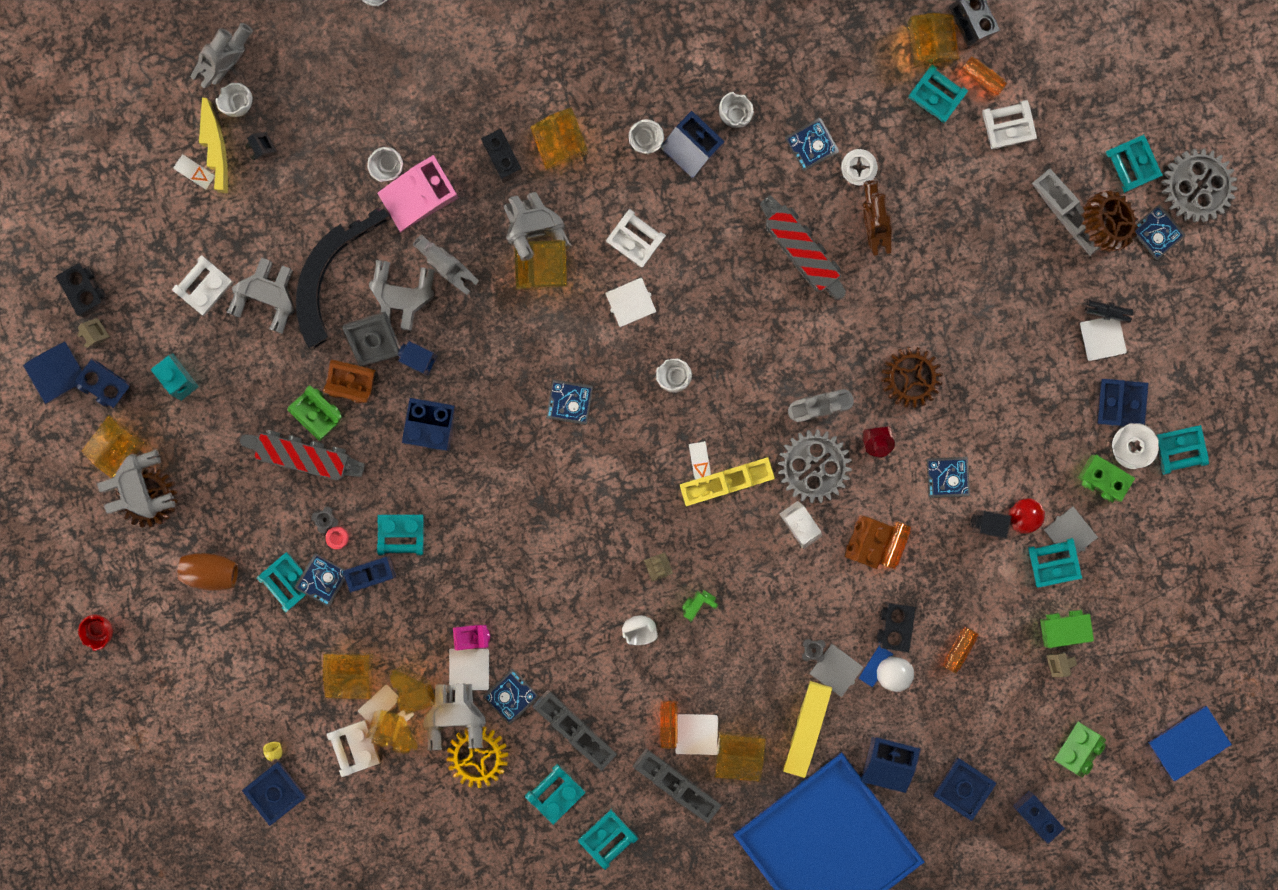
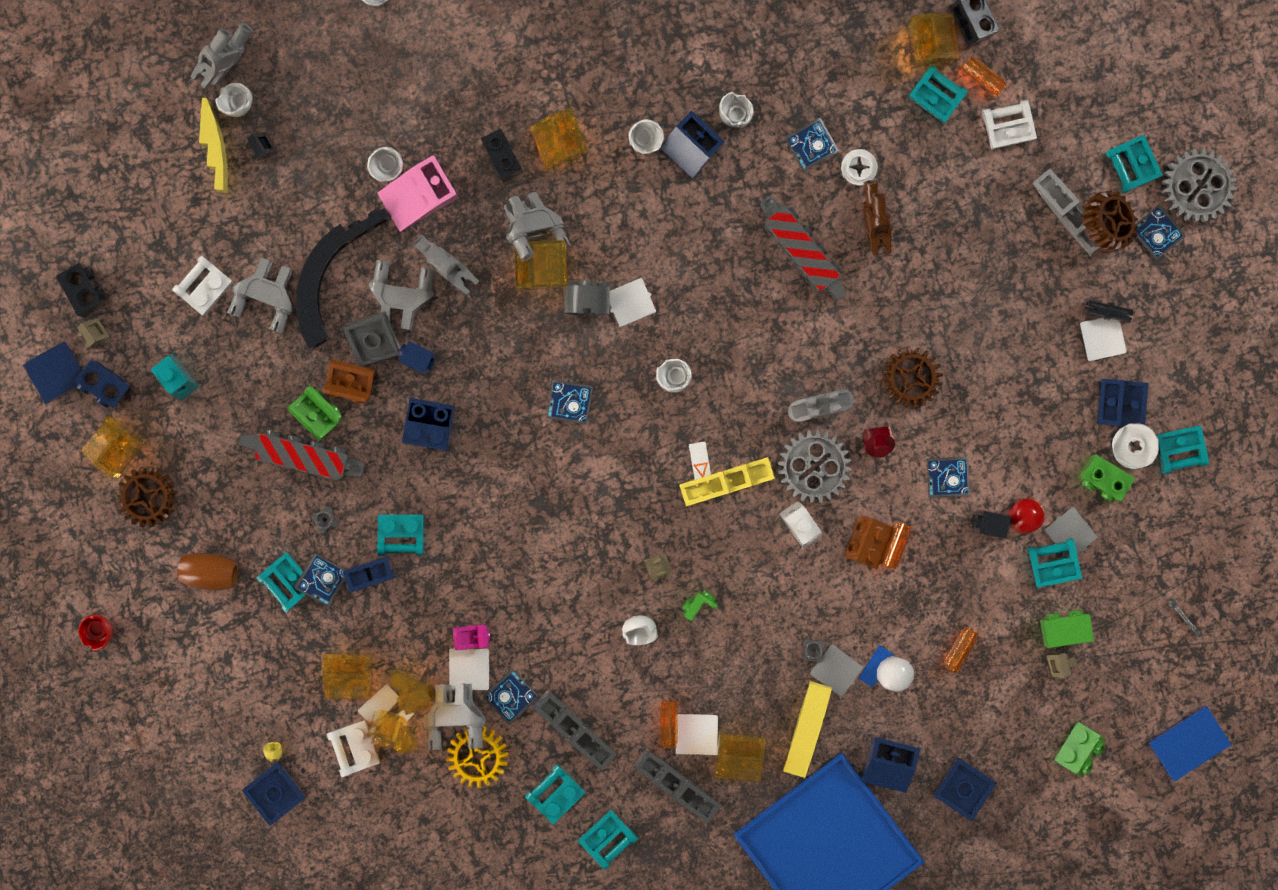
(133, 488): light grey connector -> none
(194, 171): white sticker -> none
(337, 538): coral tile -> none
(587, 298): none -> dark grey brick
(632, 245): white plate -> none
(903, 627): black brick -> none
(1038, 817): dark blue brick -> none
(1173, 604): none -> dark grey hinge

